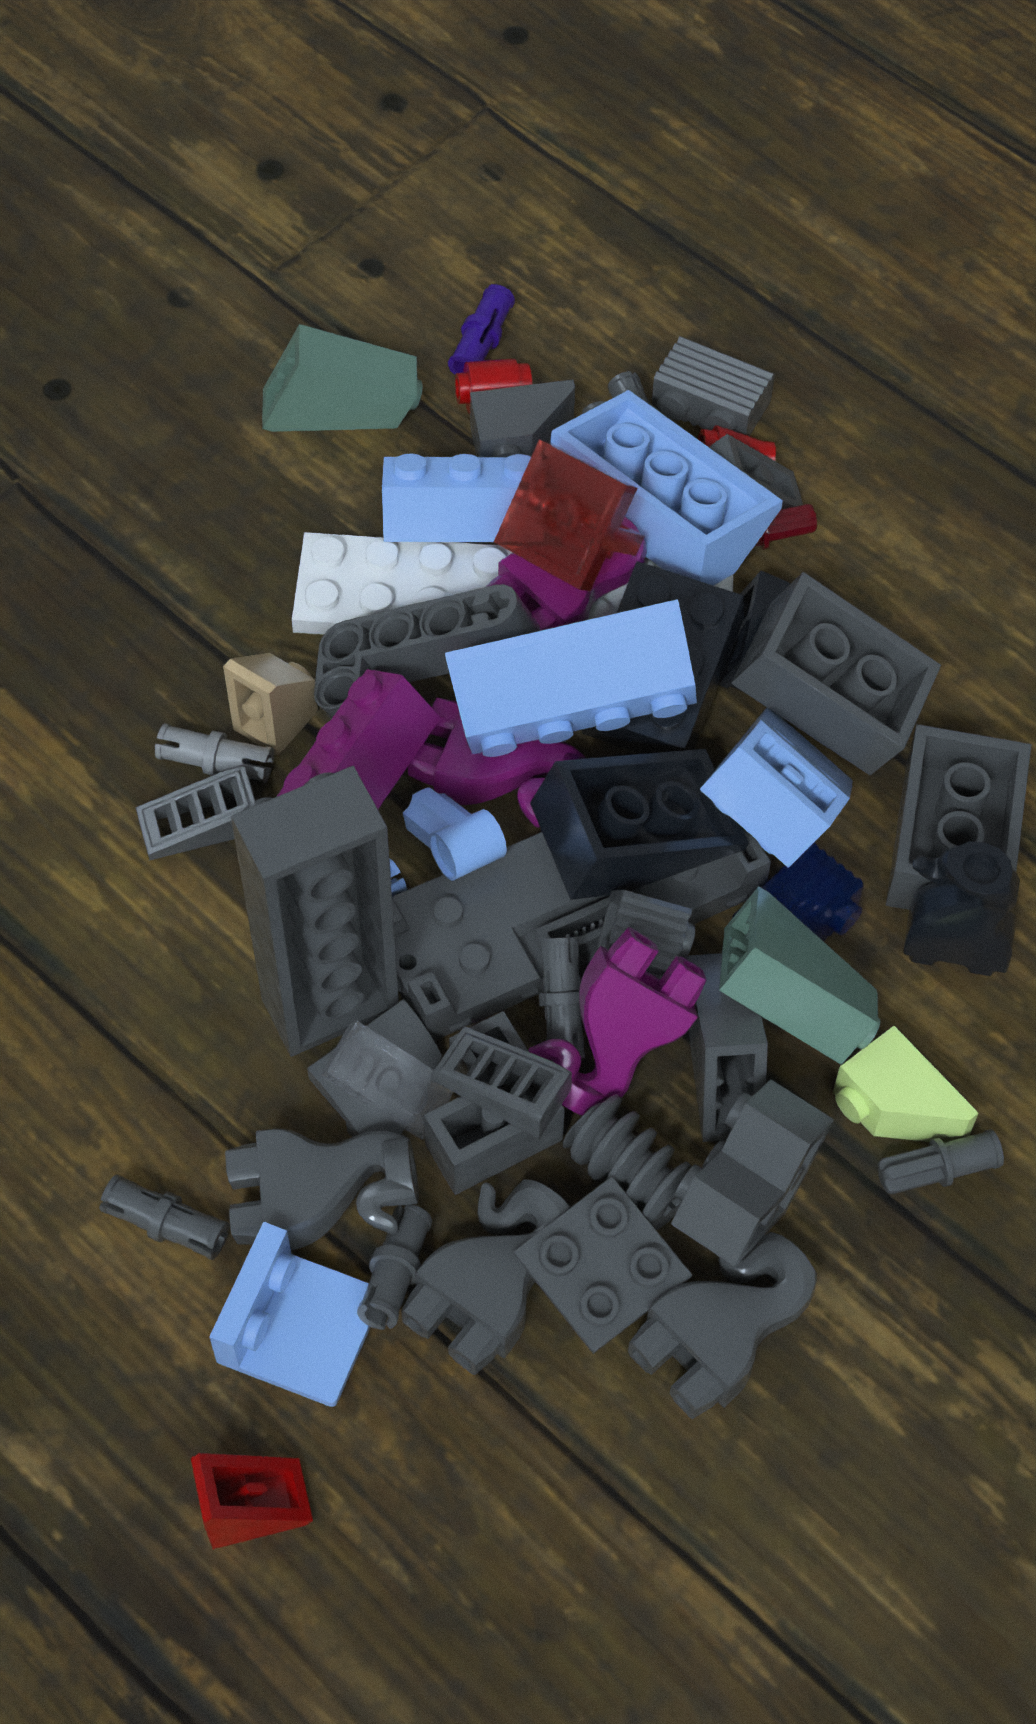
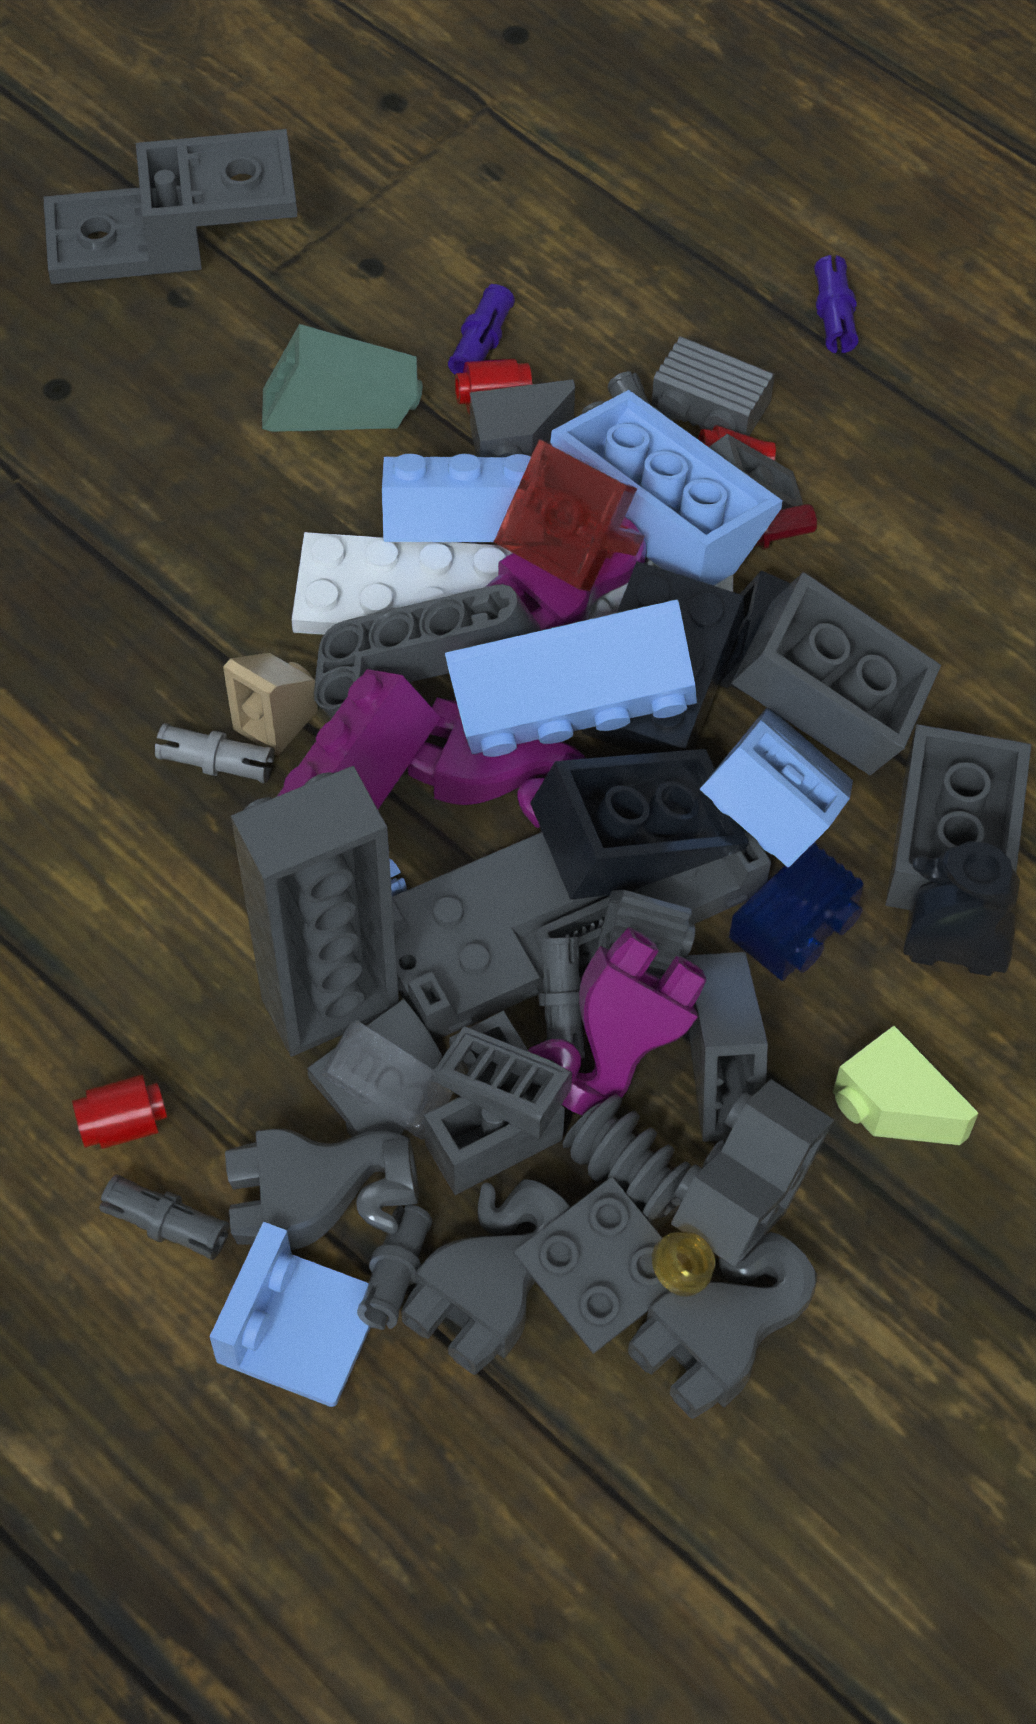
(119, 1112): none -> red brick
(180, 188): none -> dark grey bracket
(212, 791): dark grey slope -> none
(249, 1496): red slope -> none
(455, 836): light blue piece -> none
(683, 1263): none -> clear yellow plate
(796, 979): sand green slope -> none
(836, 304): none -> dark purple pin
(940, 1162): dark grey axle -> none

